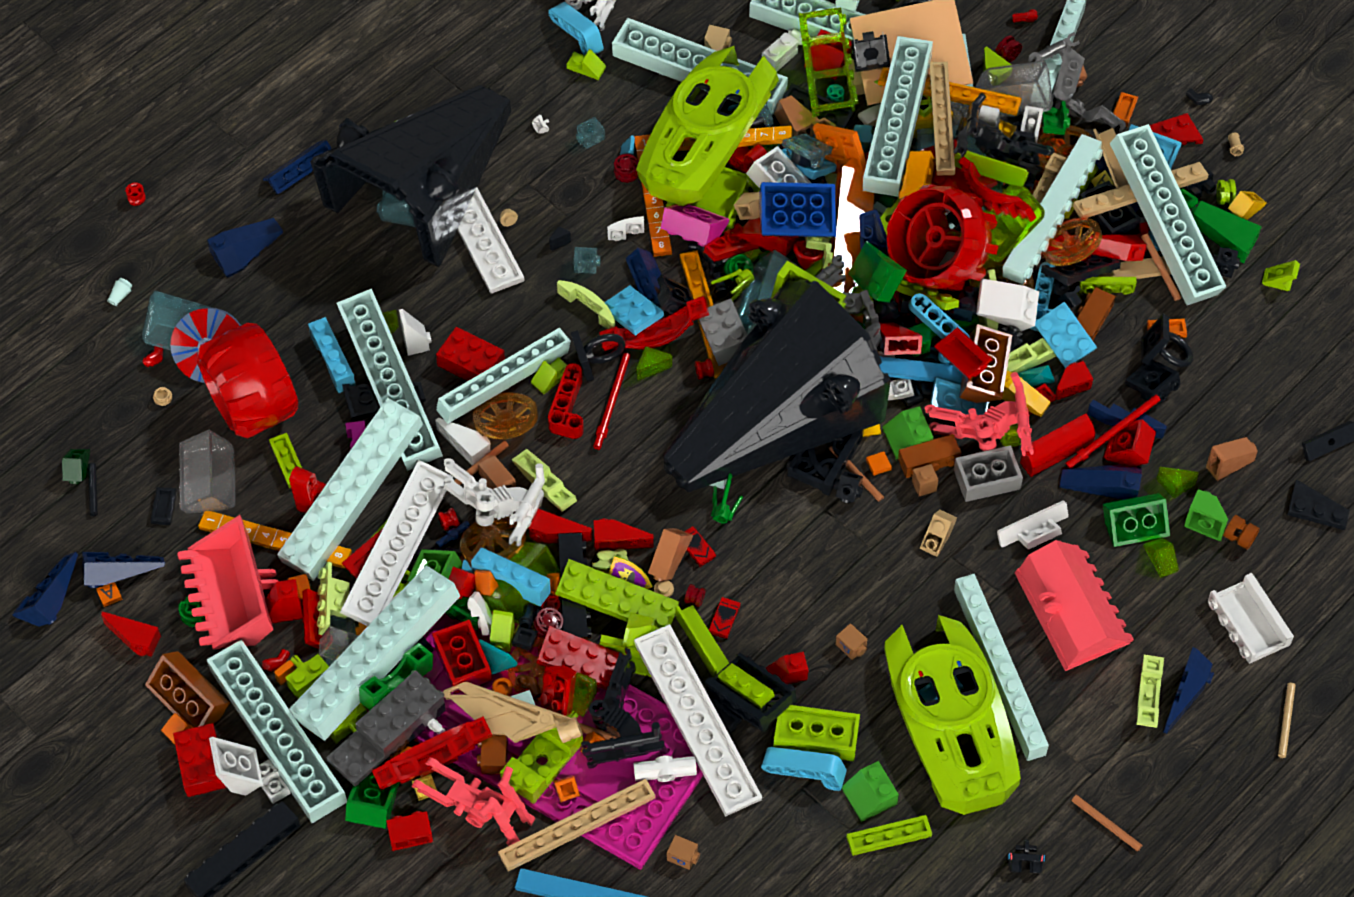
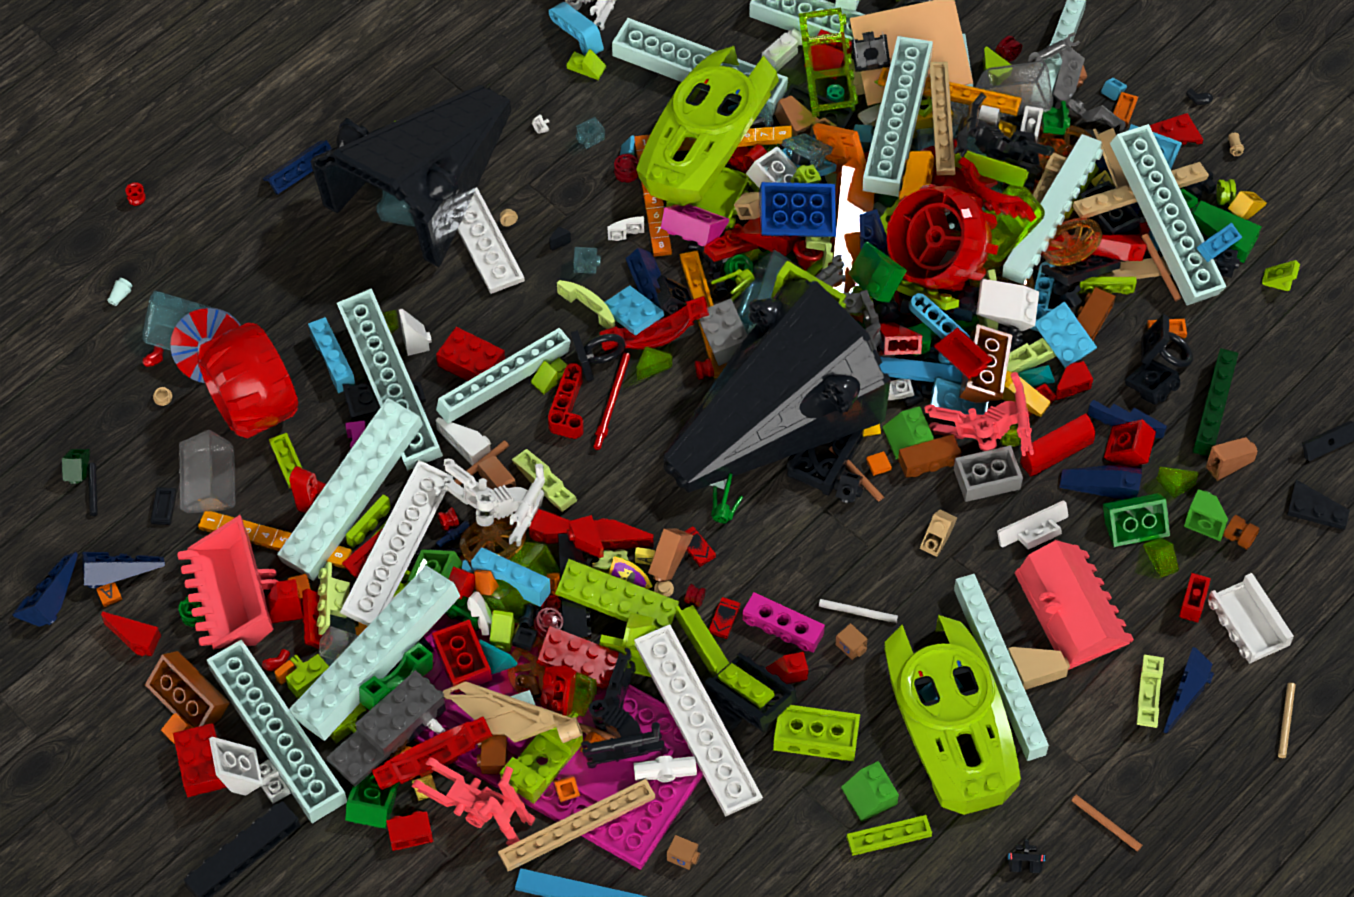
(240, 245): dark blue wedge -> none
(368, 521): none -> lime plate
(502, 686): orange tile -> none
(506, 419): clear orange wheel -> none
(585, 536): none -> red slope
(644, 556): none -> light yellow tile
(717, 38): tan slope -> none
(778, 613): none -> dark pink brick
(806, 174): none -> lime brick
(806, 765): medium azure beam -> none
(858, 611): none -> white bar
(925, 480): medium nougat brick -> none
(1029, 16): red arm -> none
(1038, 665): none -> tan slope
(1084, 453): red bar -> none
(1113, 88): none -> medium azure slope
(1194, 597): none -> red brick
(1215, 402): none -> dark green brick
(1219, 242): none -> dark azure tile

